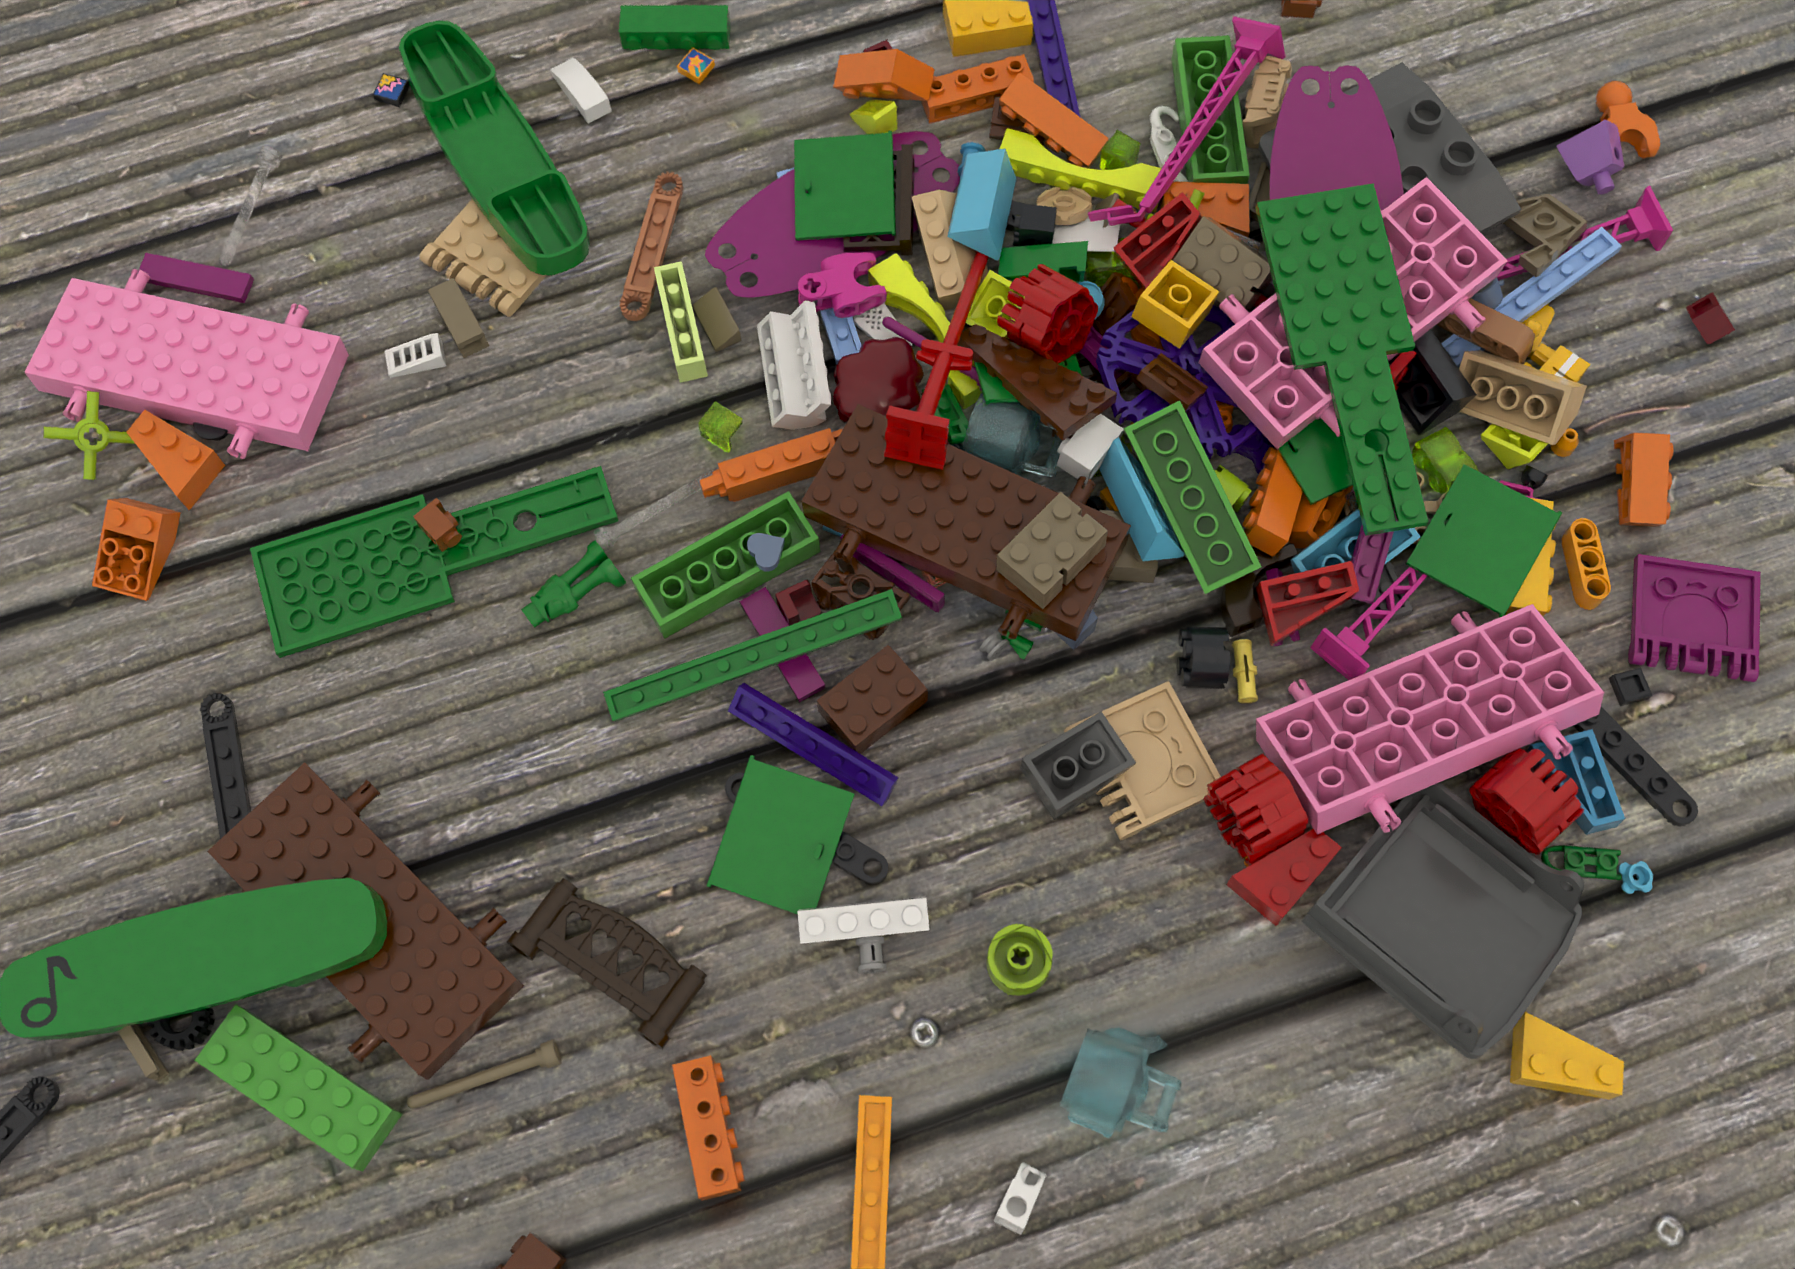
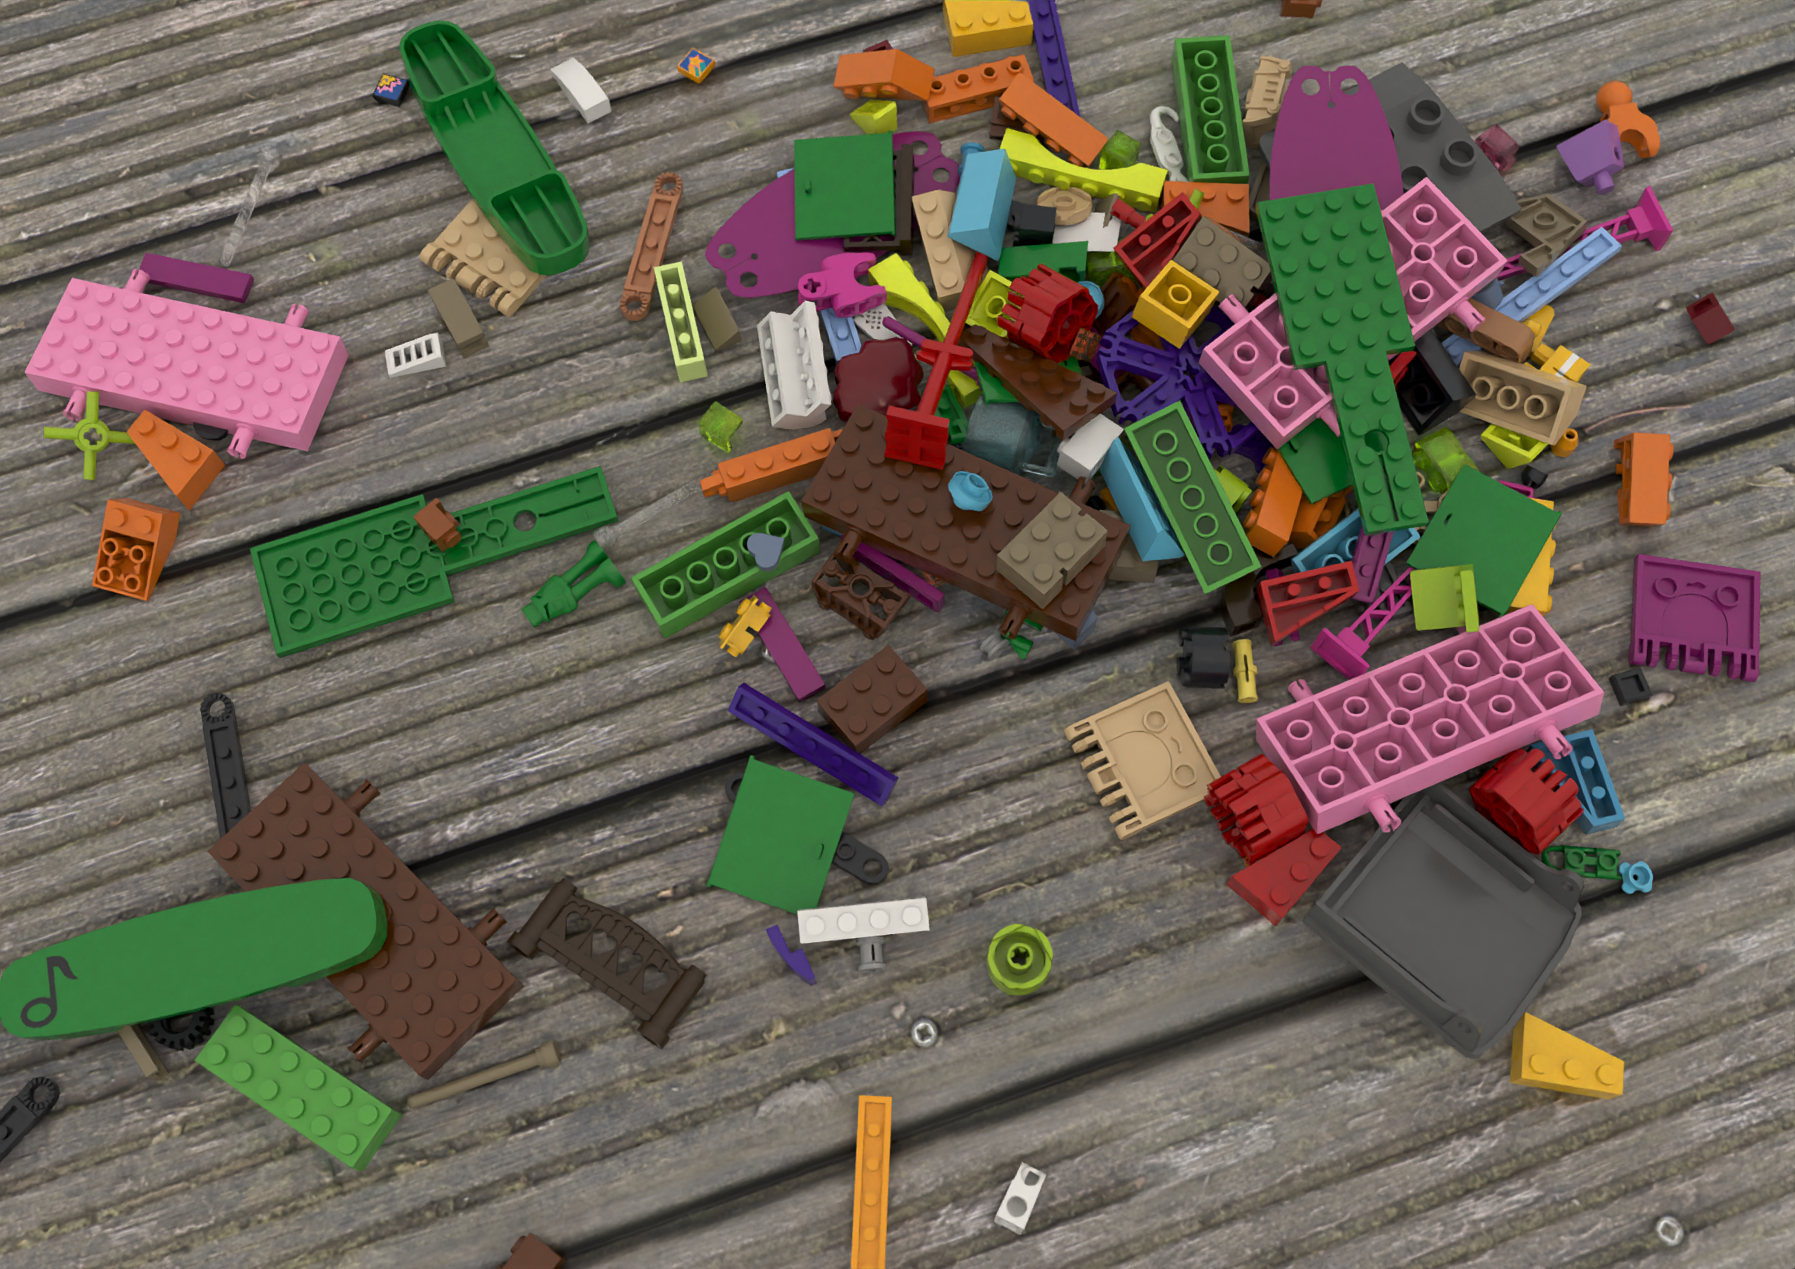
(674, 27): green brick -> none
(706, 1127): orange brick -> none
(749, 615): none -> yellow hinge
(753, 655): green plate -> none
(795, 961): none -> dark purple slope
(798, 603): dark red panel -> none
(969, 491): none -> medium azure plate
(1076, 765): dark grey slope -> none
(1085, 345): none -> clear orange tile
(1113, 1082): clear light blue piece -> none
(1171, 382): reddish brown plate -> none
(1253, 43): dark pink piece -> none
(1445, 598): none -> lime bracket
(1498, 147): none -> clear pink brick
(1580, 575): light orange beam -> none
(1639, 768): black plate -> none

